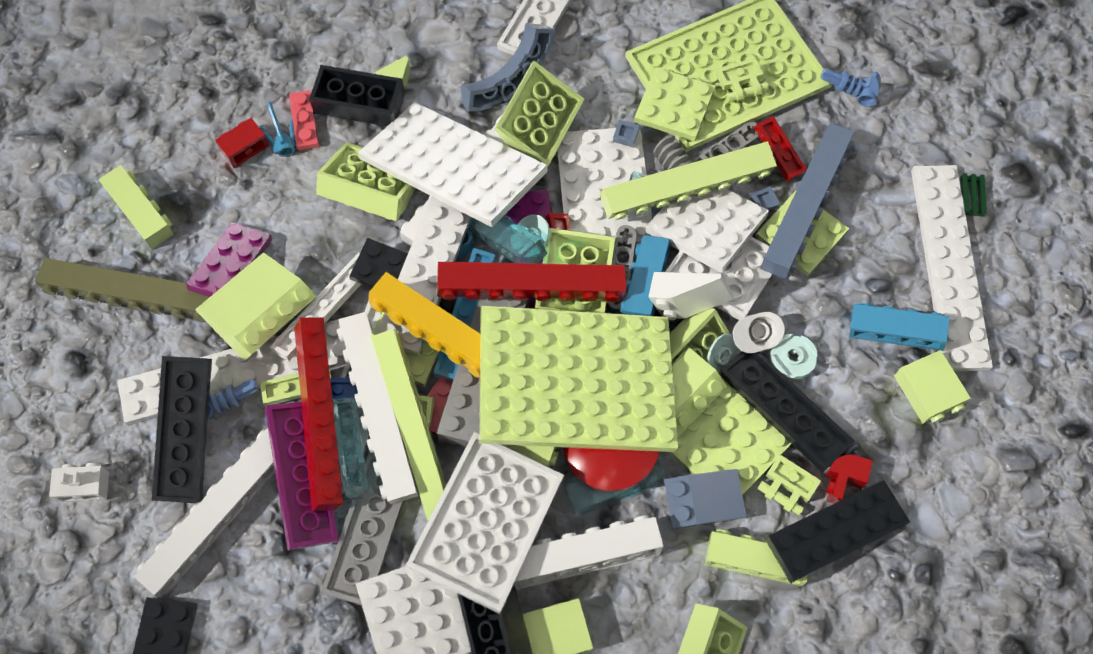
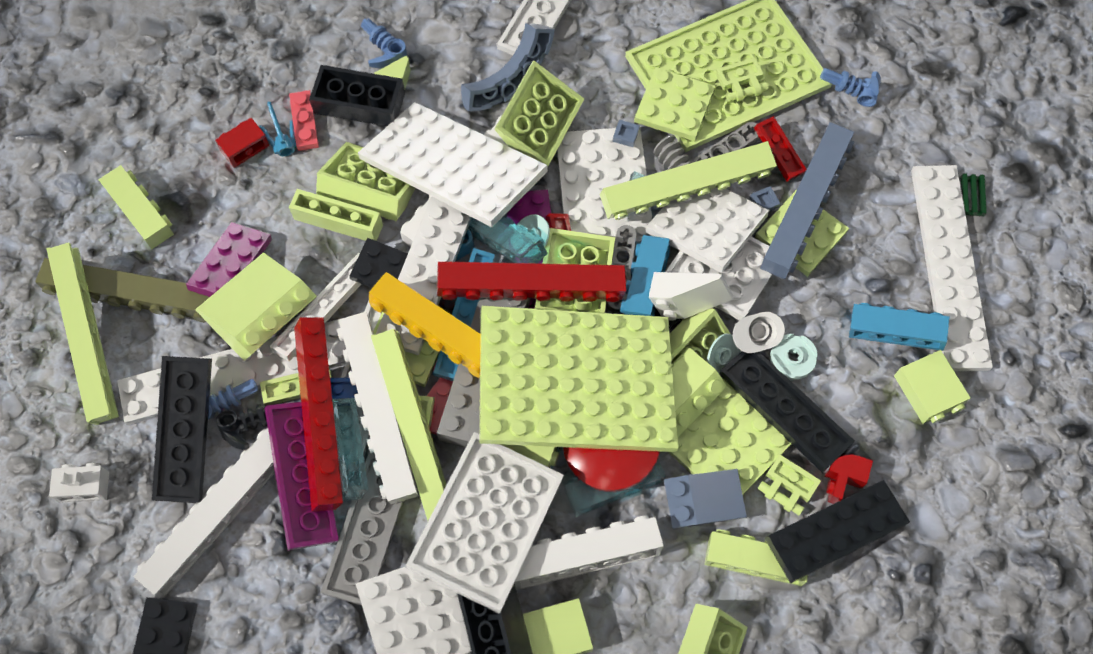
(82, 334): none -> yellowish green tile
(232, 427): none -> black piece
(335, 215): none -> yellowish green brick
(384, 41): none -> medium blue piece

